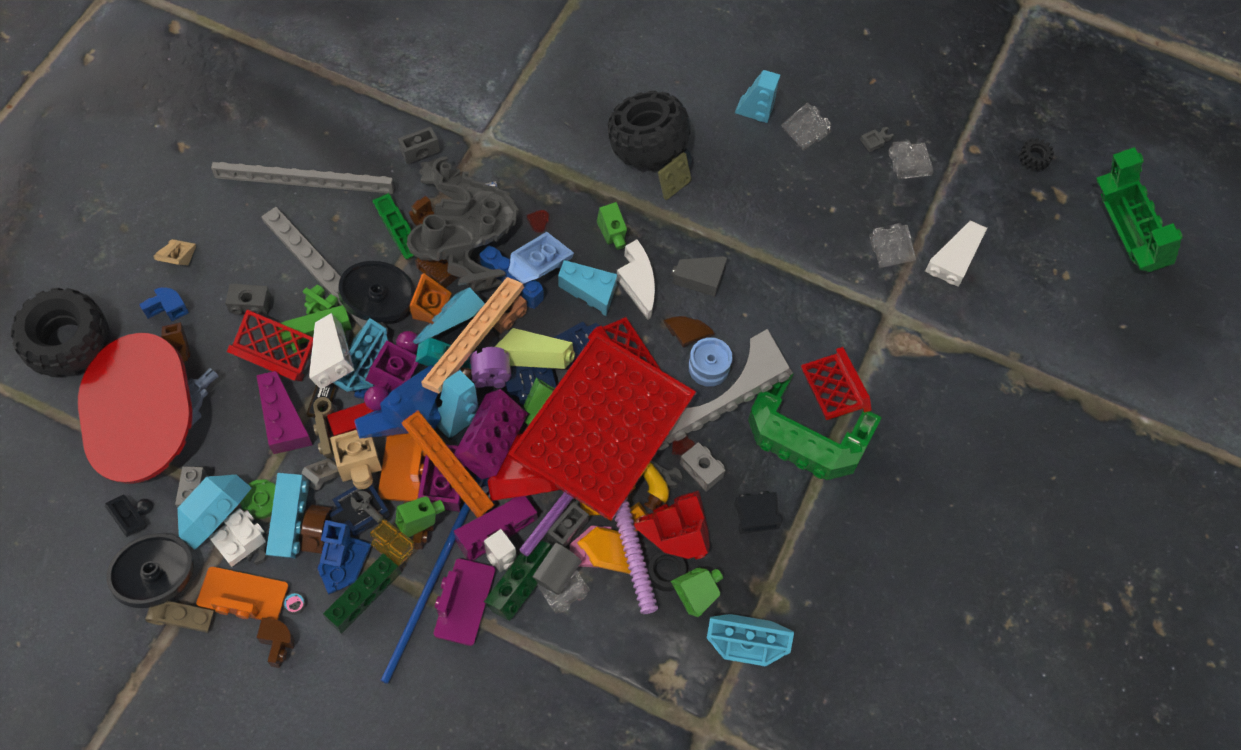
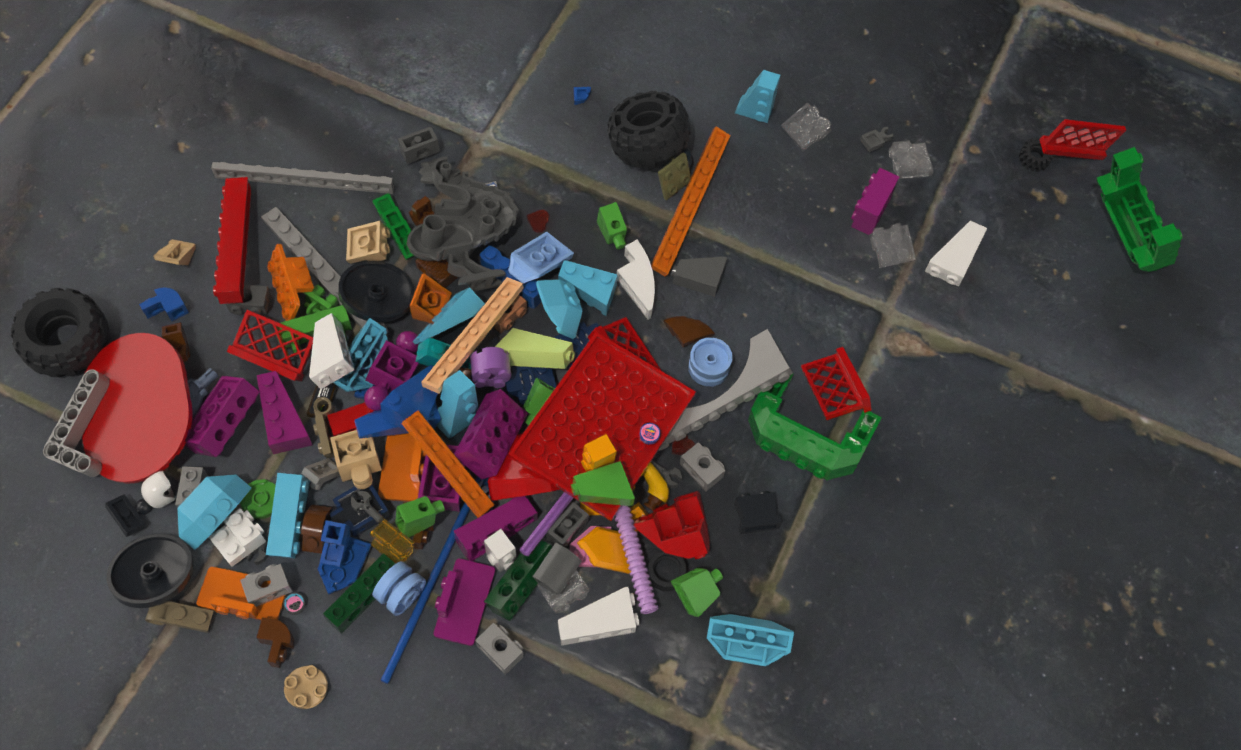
(73, 423): none -> light grey beam
(154, 488): none -> white helmet
(227, 402): none -> magenta brick
(233, 241): none -> red brick
(278, 586): none -> light grey brick
(289, 277): none -> orange bracket
(305, 687): none -> tan dish
(367, 242): none -> tan plate
(399, 588): none -> light blue wheel
(505, 659): none -> light grey brick
(561, 305): none -> medium azure wedge
(581, 94): none -> blue tile
(598, 453): none -> light orange brick
(600, 619): none -> white slope
(604, 486): none -> bright green slope
(649, 433): none -> tile
(690, 202): none -> orange plate
(874, 201): none -> magenta brick
(1083, 146): none -> red fence

